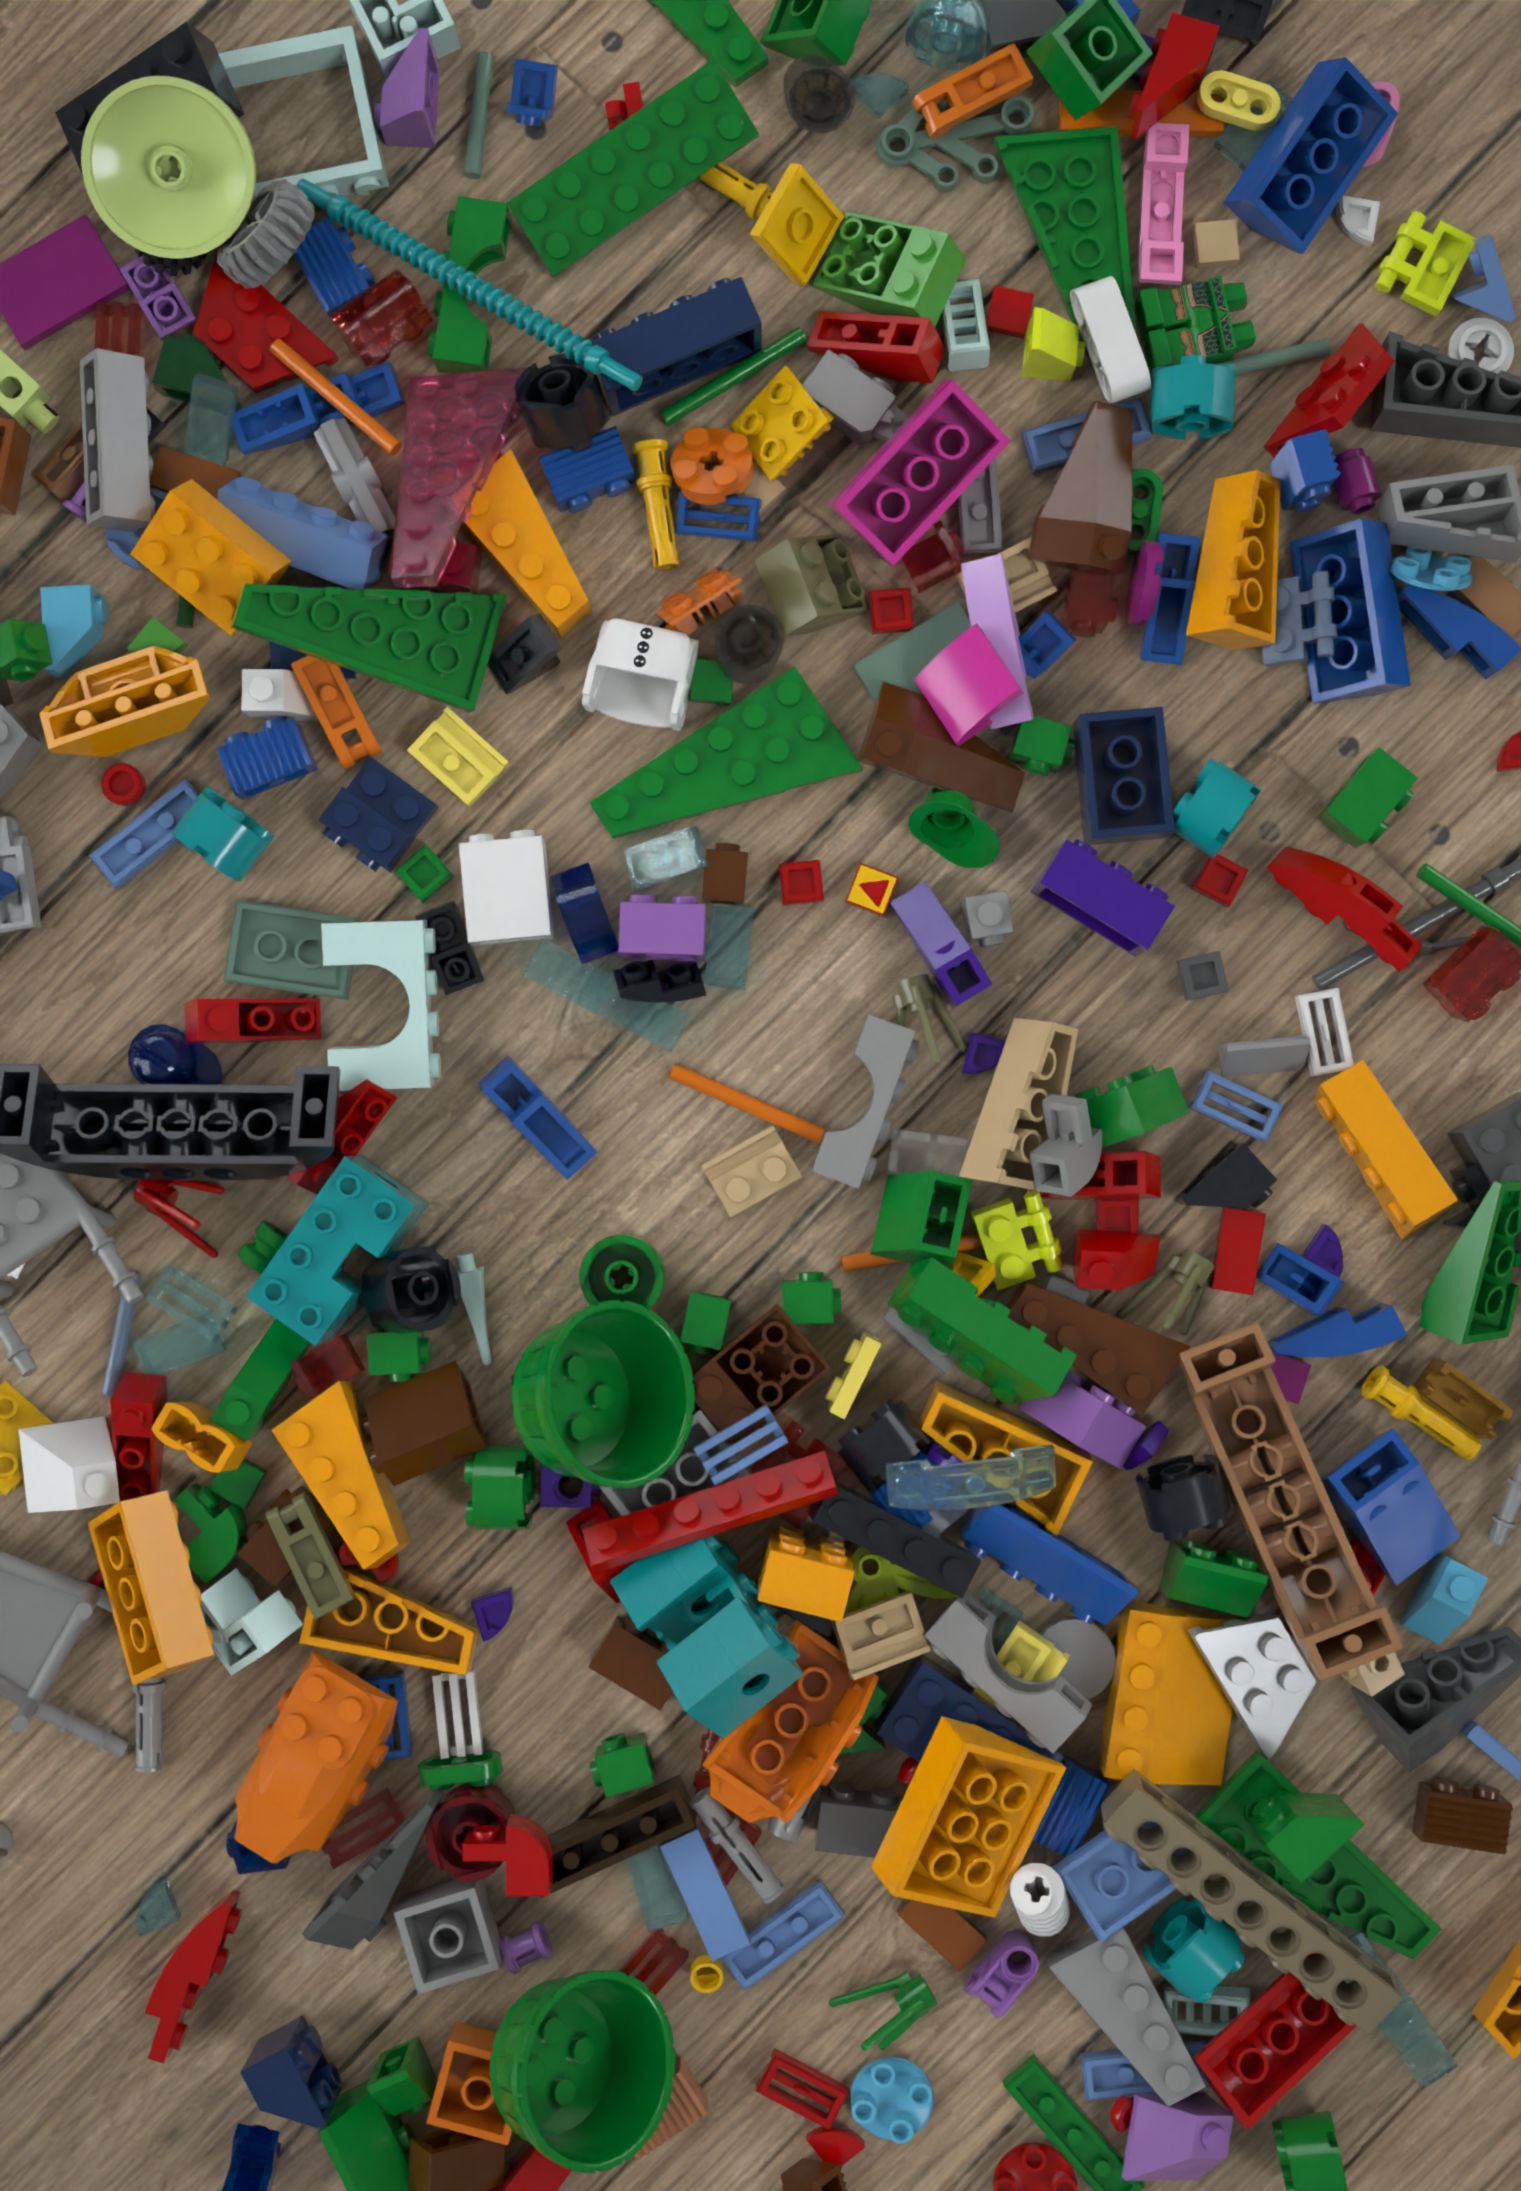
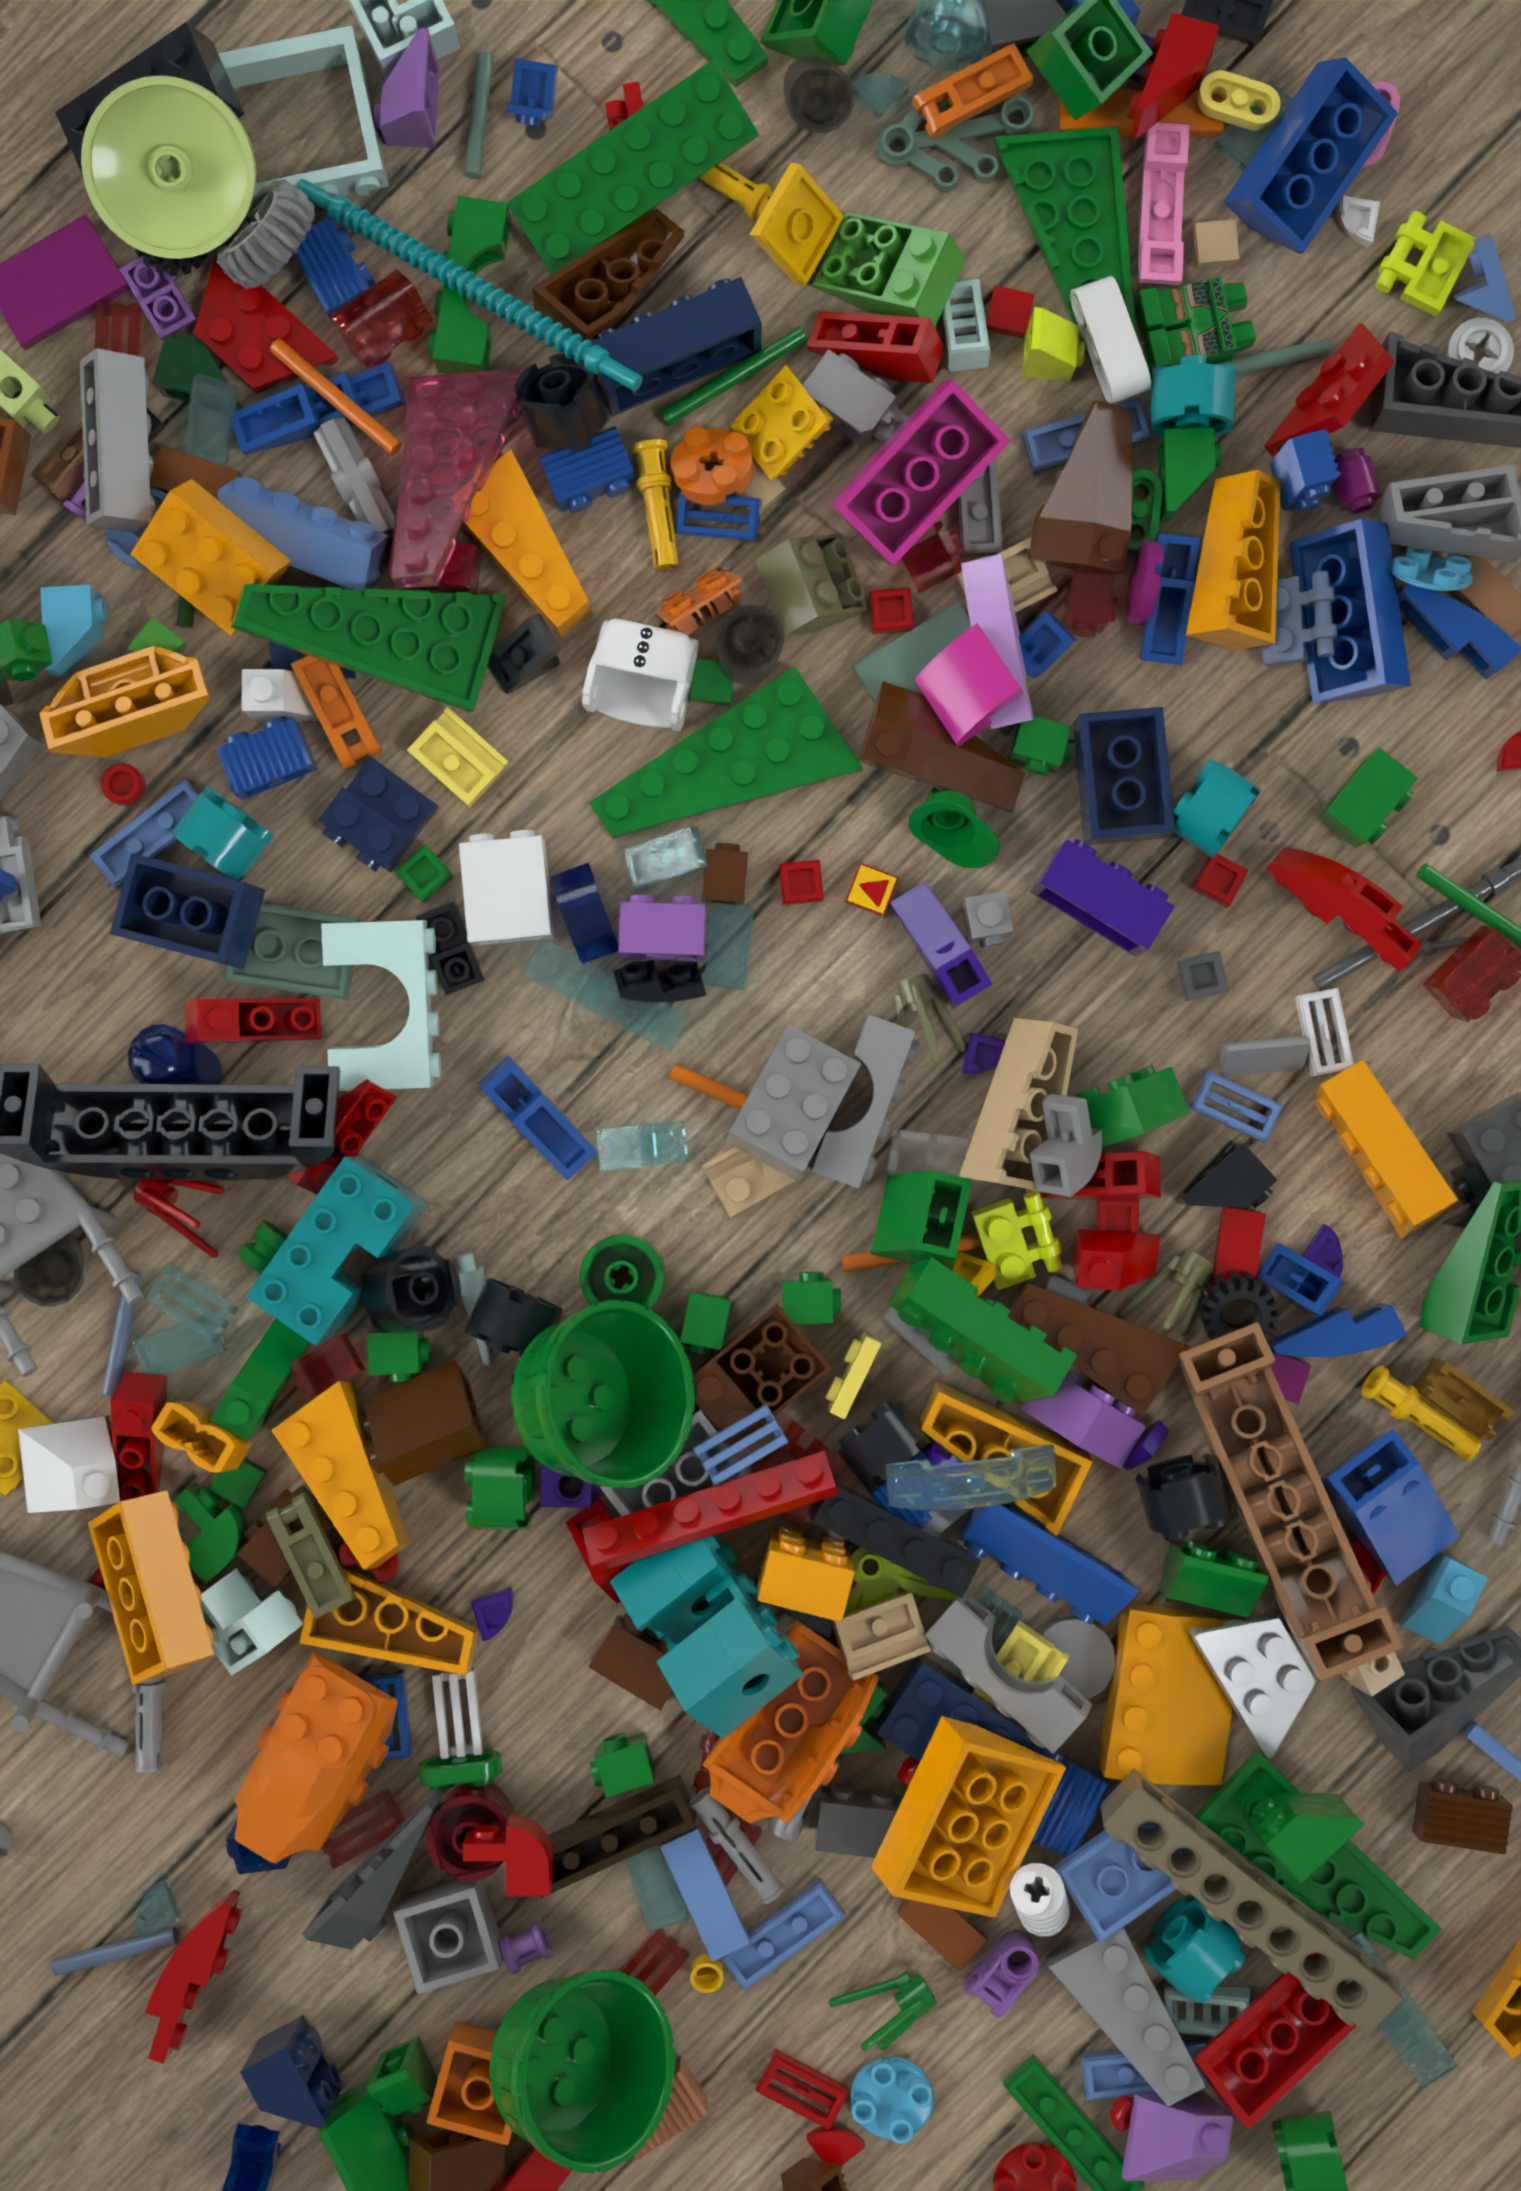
(53, 1274): none -> clear smoke piece
(115, 1951): none -> sand blue bar
(187, 911): none -> dark blue brick
(509, 1317): none -> black brick
(608, 278): none -> reddish brown wedge
(642, 1145): none -> clear light blue slope
(792, 1102): none -> light grey brick
(1184, 465): none -> green slope
(1237, 1288): none -> black tyre

